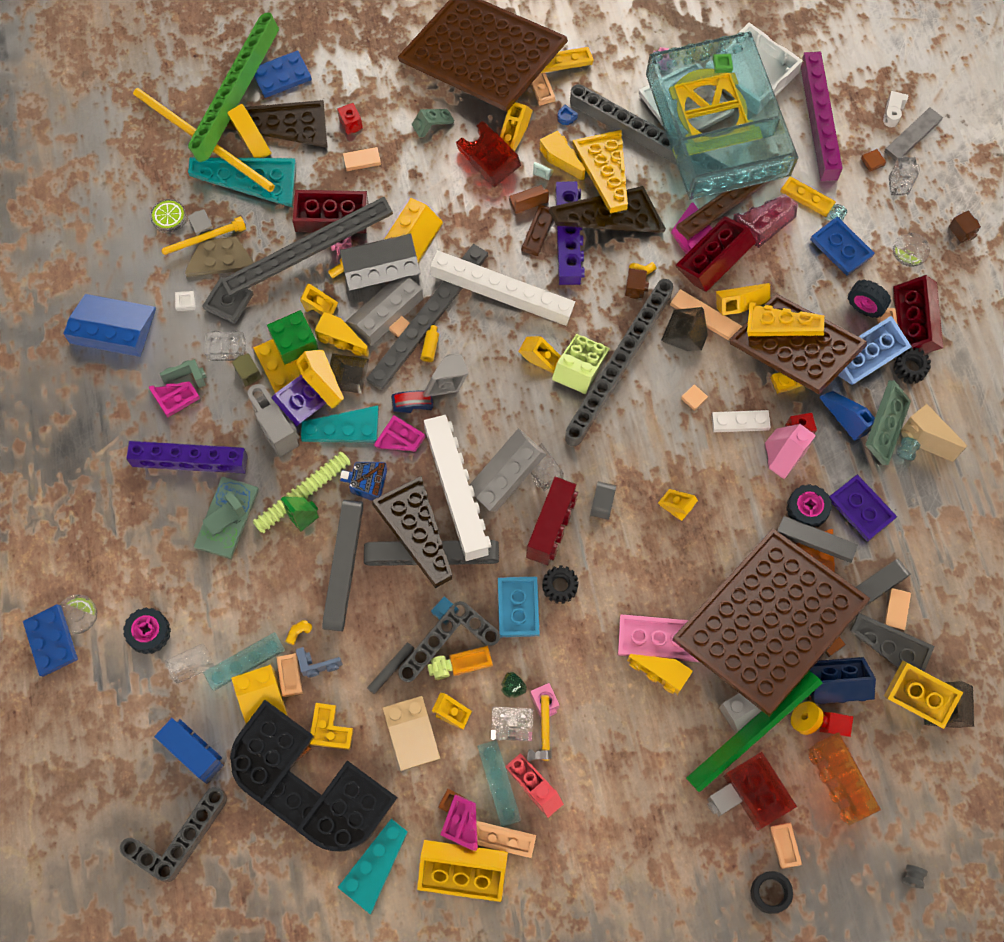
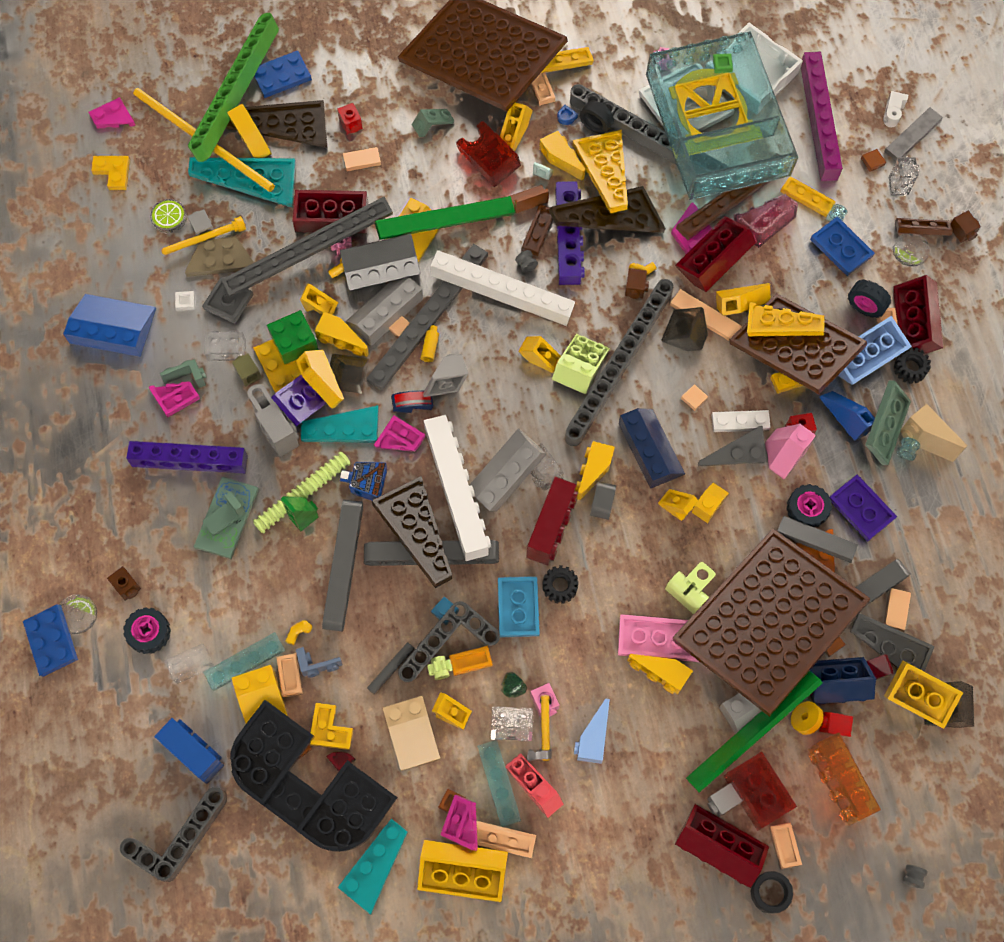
(111, 115): none -> dark pink wing
(115, 167): none -> yellow plate
(124, 583): none -> reddish brown brick
(339, 758): none -> dark red tile
(444, 217): none -> green tile
(526, 261): none -> dark grey wheel
(592, 741): none -> light blue slope
(597, 465): none -> yellow slope
(602, 122): none -> black tyre
(650, 446): none -> dark blue slope
(689, 589): none -> yellowish green piece
(709, 502): none -> yellow slope
(722, 846): none -> dark red slope
(744, 450): none -> dark grey wing
(880, 666): none -> dark red tile
(923, 226): none -> reddish brown tile

